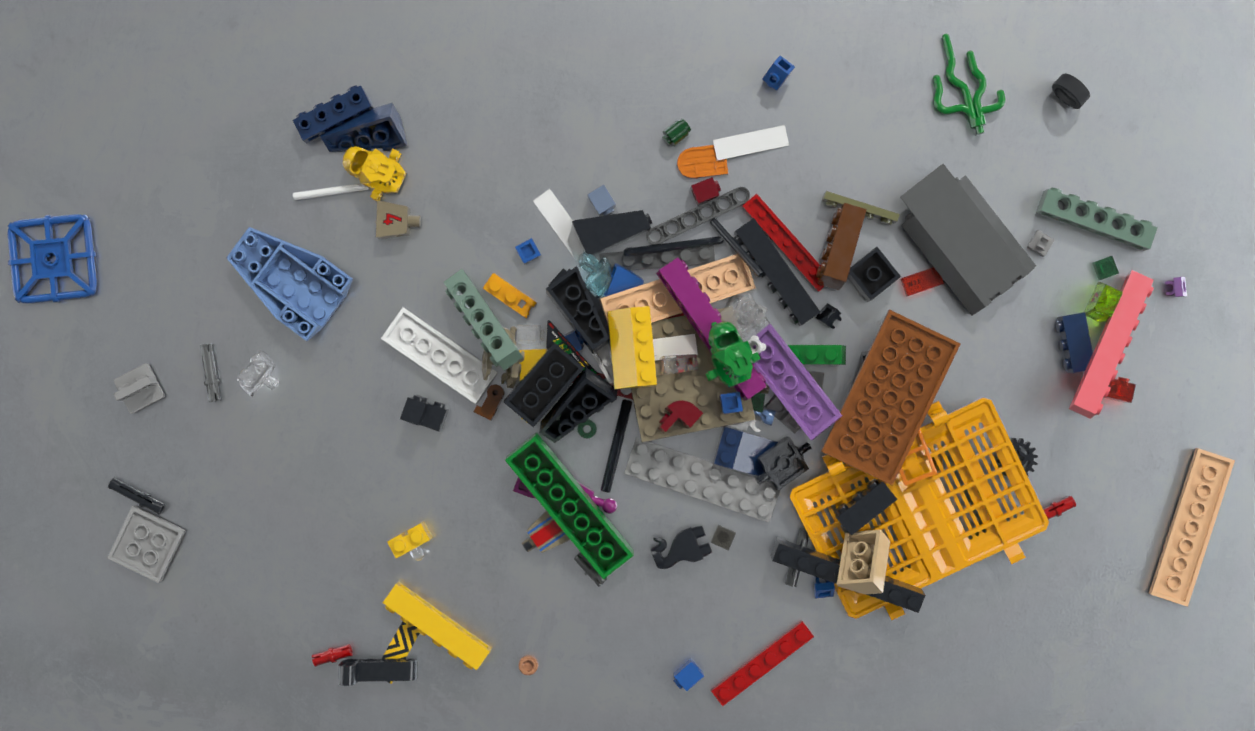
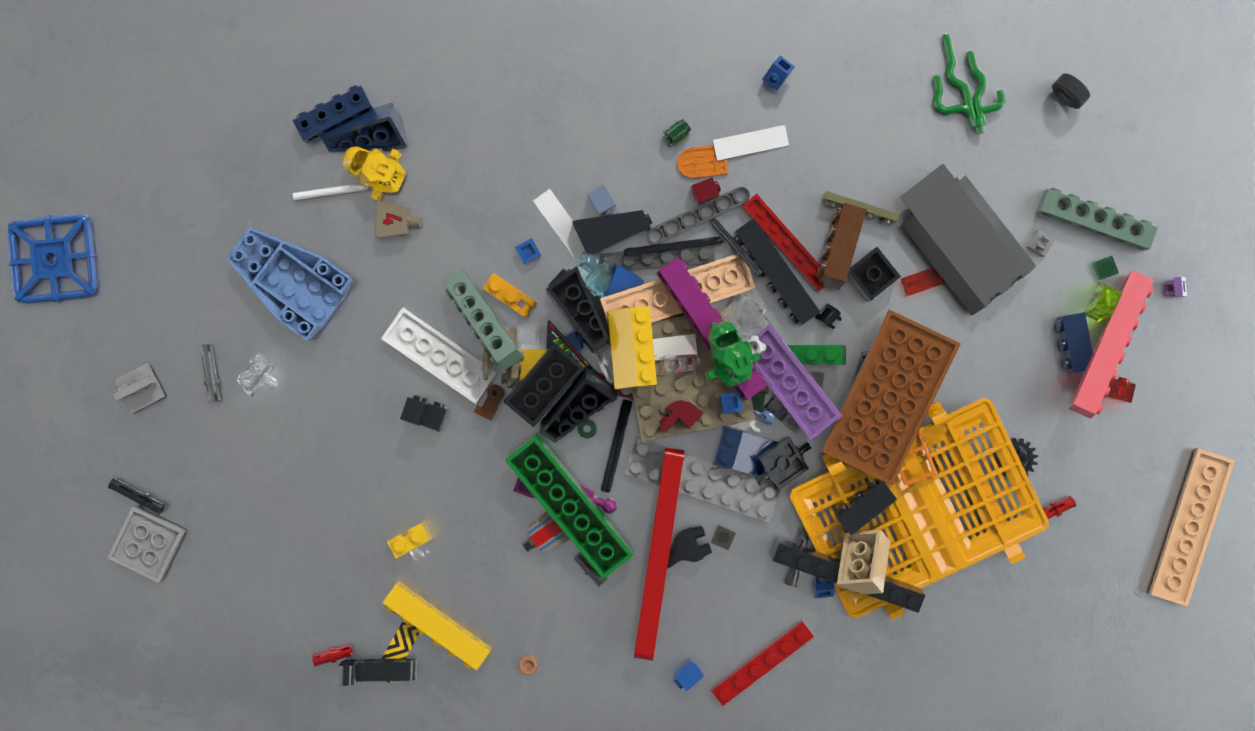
(659, 554): none -> red beam

